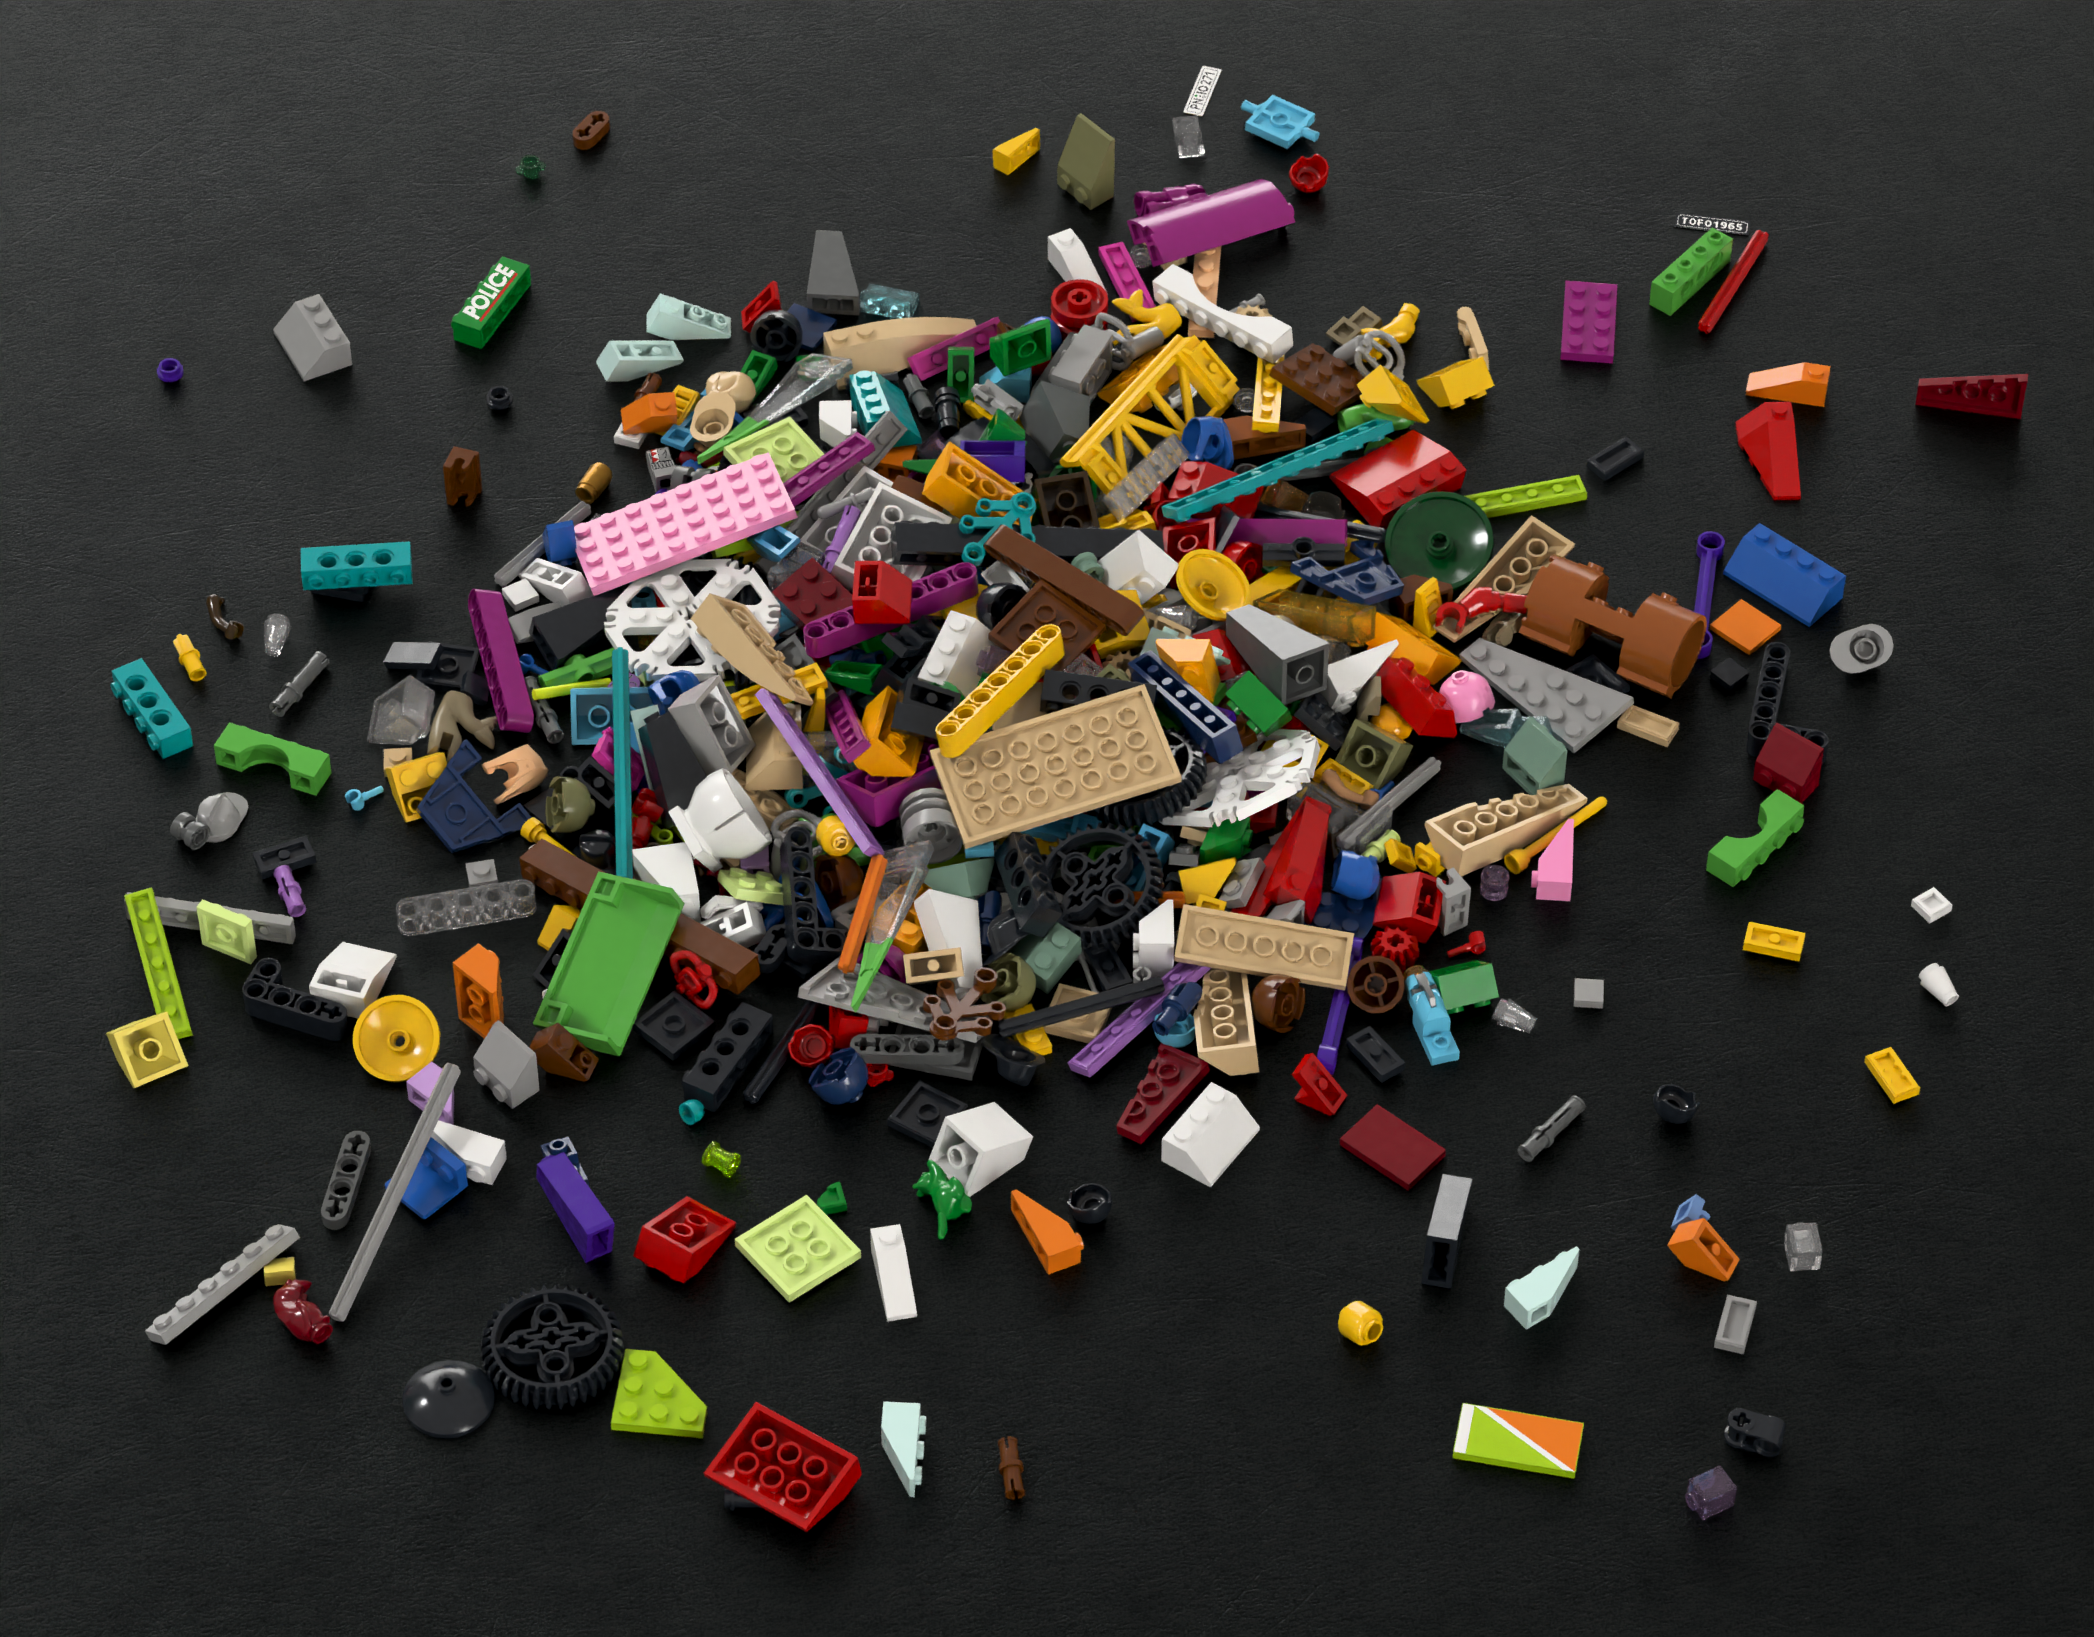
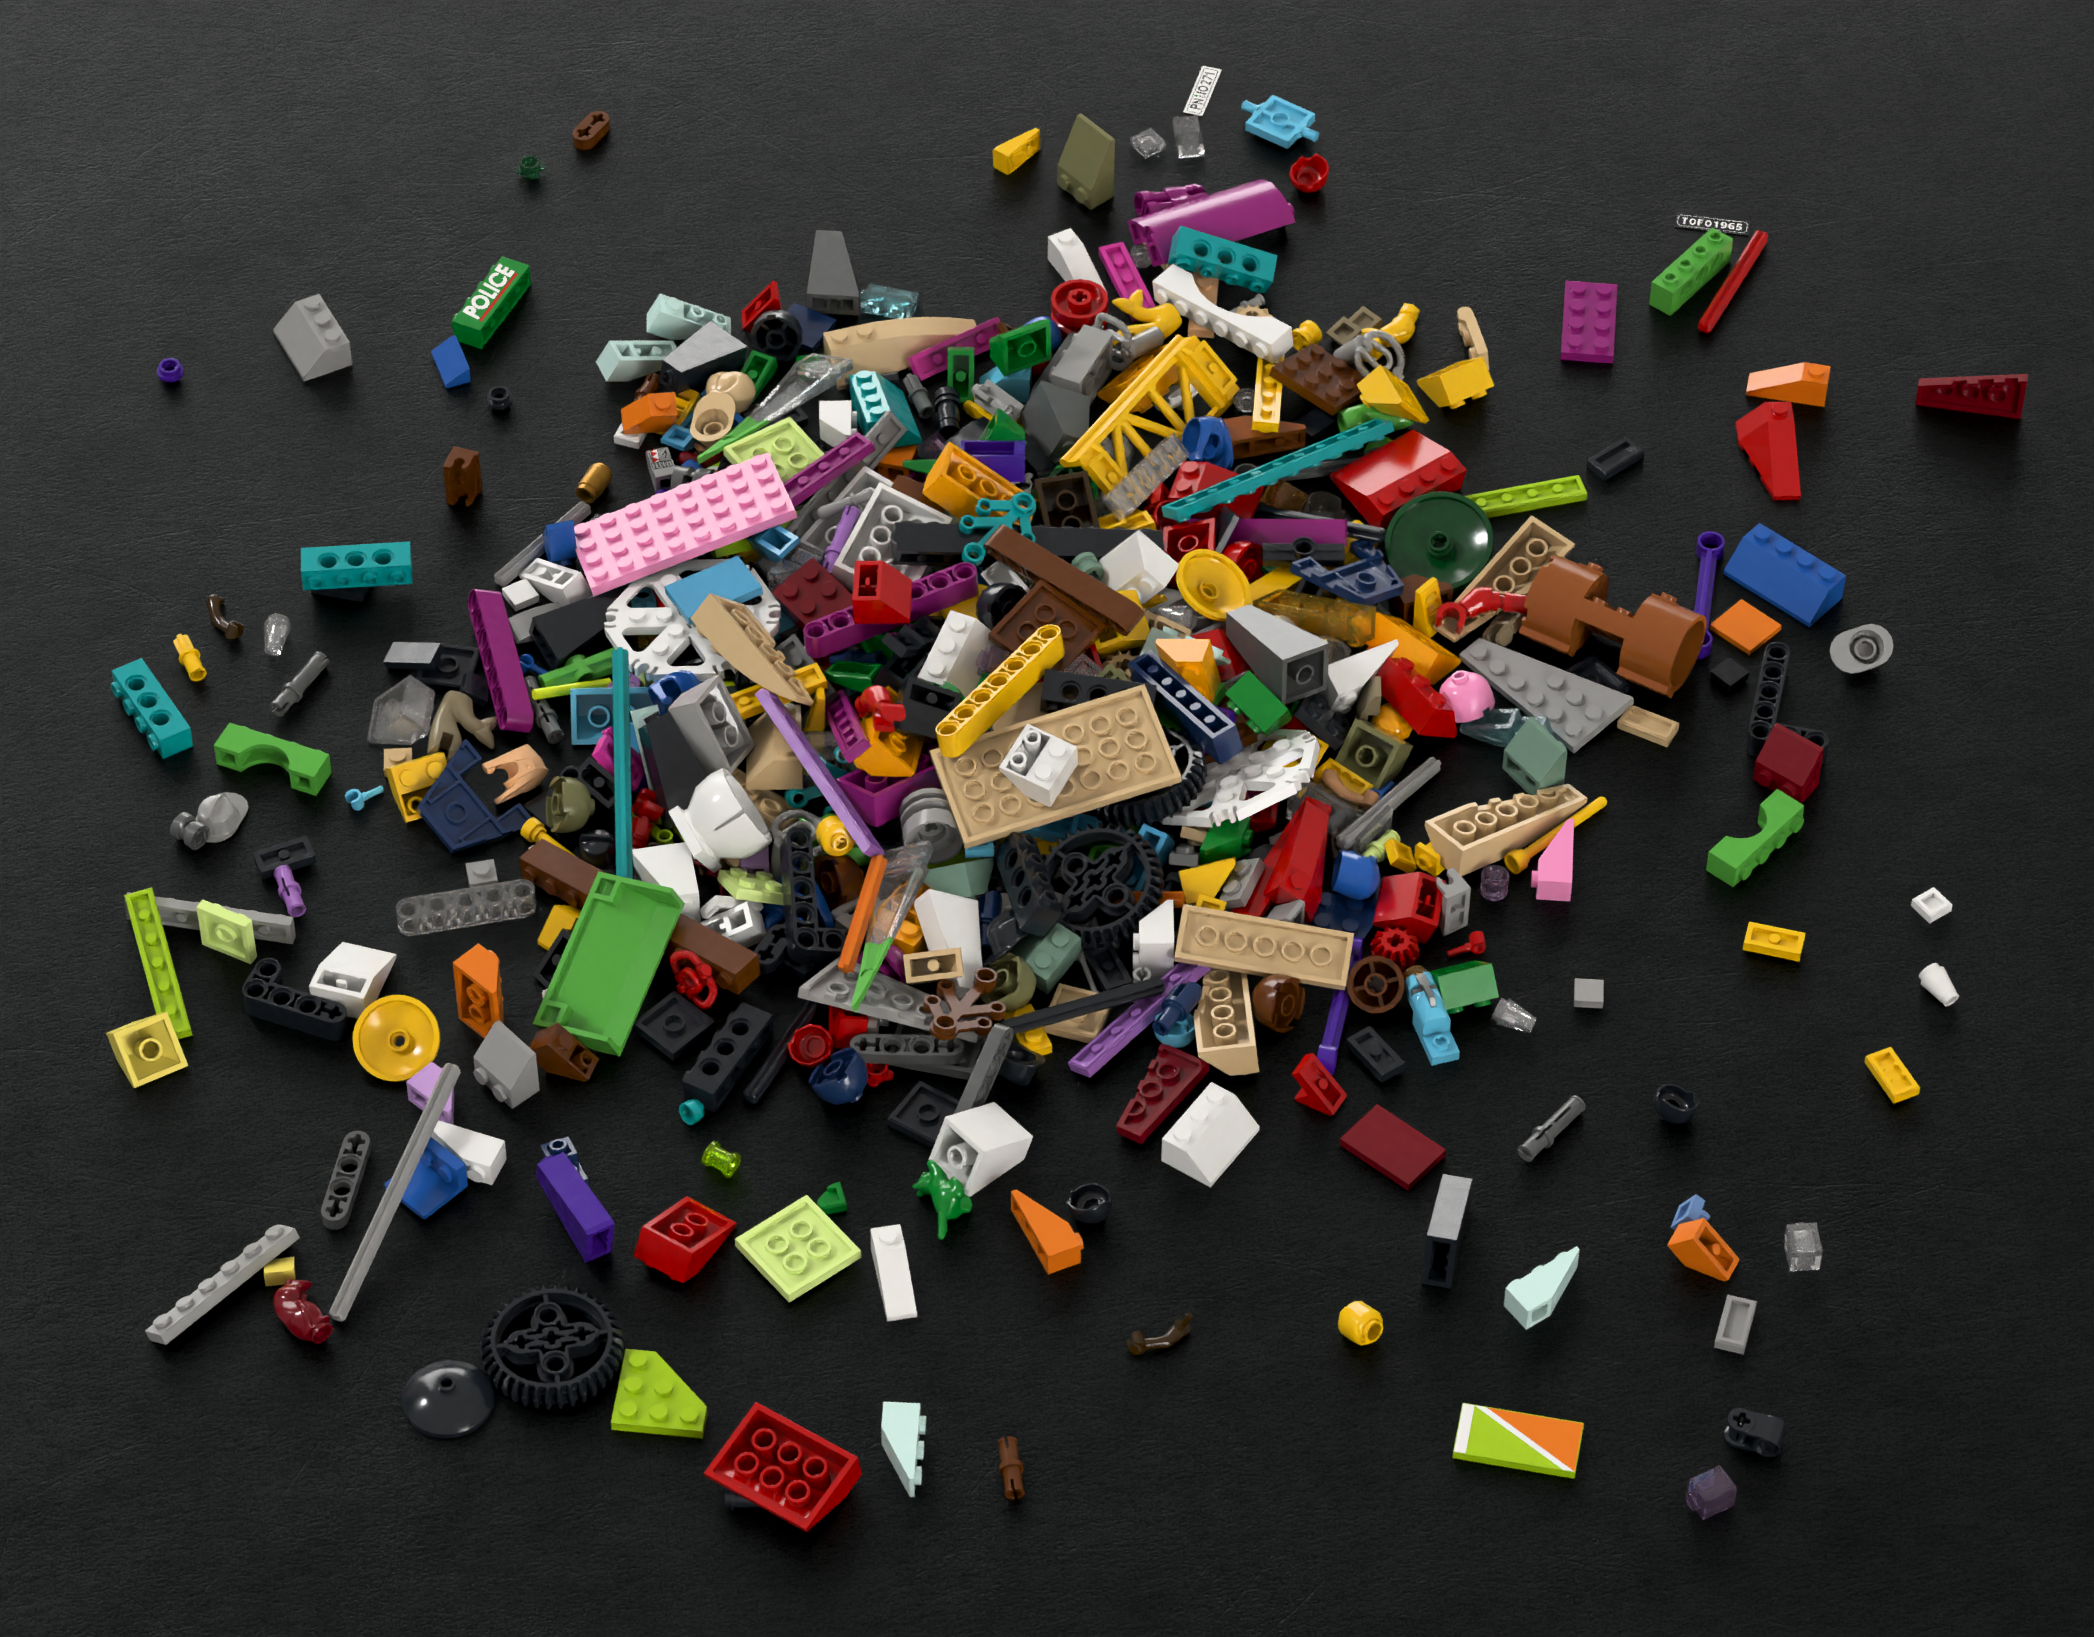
(451, 363): none -> blue slope
(701, 356): none -> slope
(727, 579): none -> dark azure tile
(878, 701): none -> red piece
(986, 1068): none -> dark grey beam
(1039, 764): none -> white slope
(1148, 143): none -> clear tile
(1175, 1333): none -> dark brown piece
(1234, 255): none -> teal brick
(1306, 335): none -> yellow wheel

